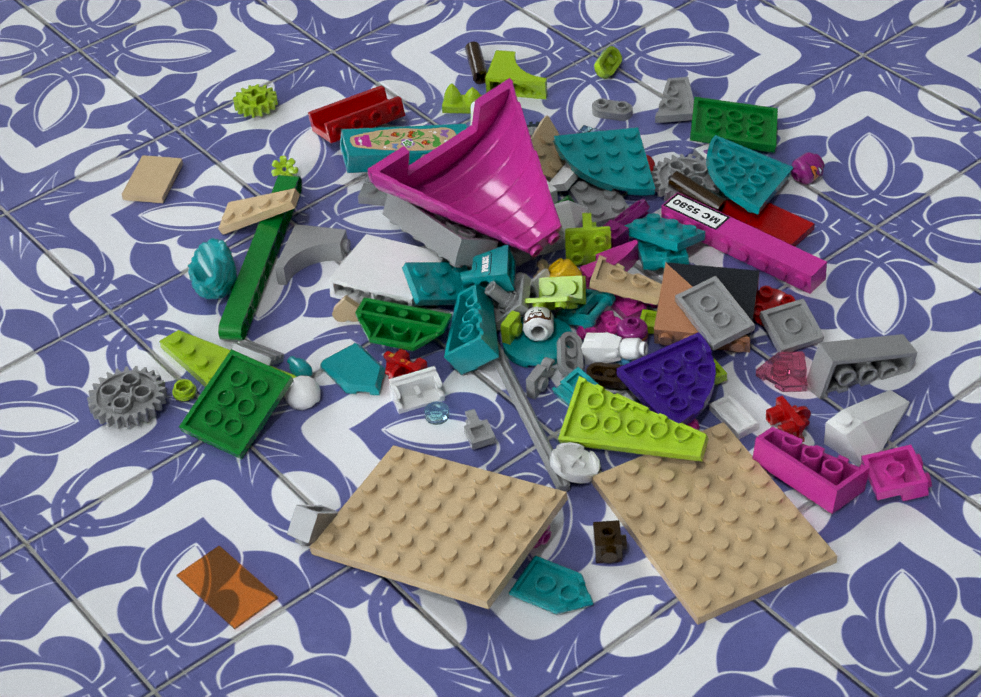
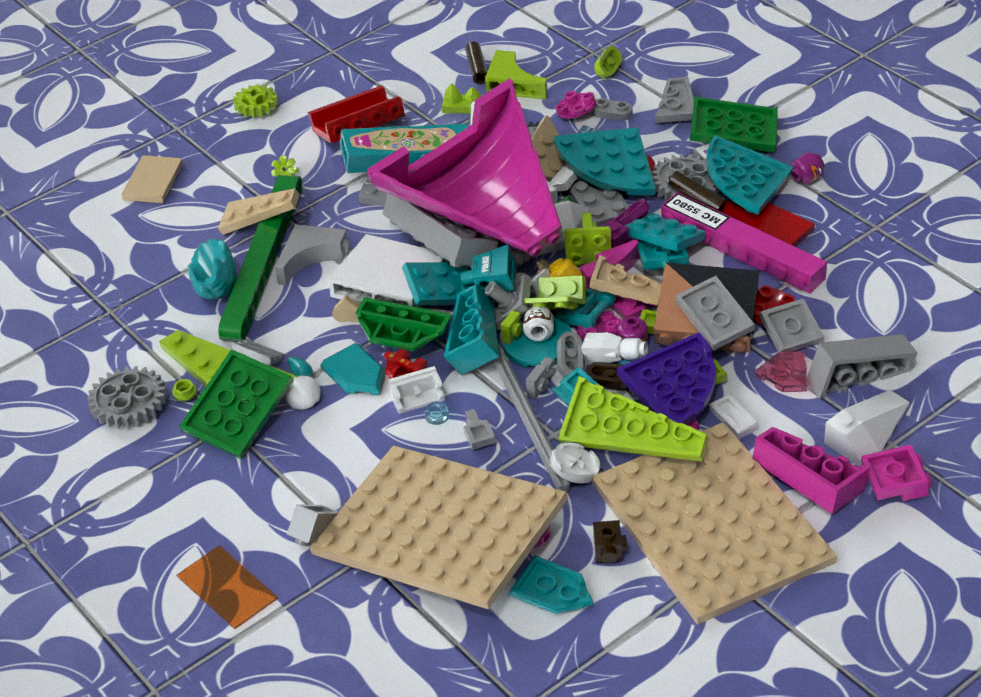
(575, 104): none -> dark pink dish
(792, 418): red hips -> none

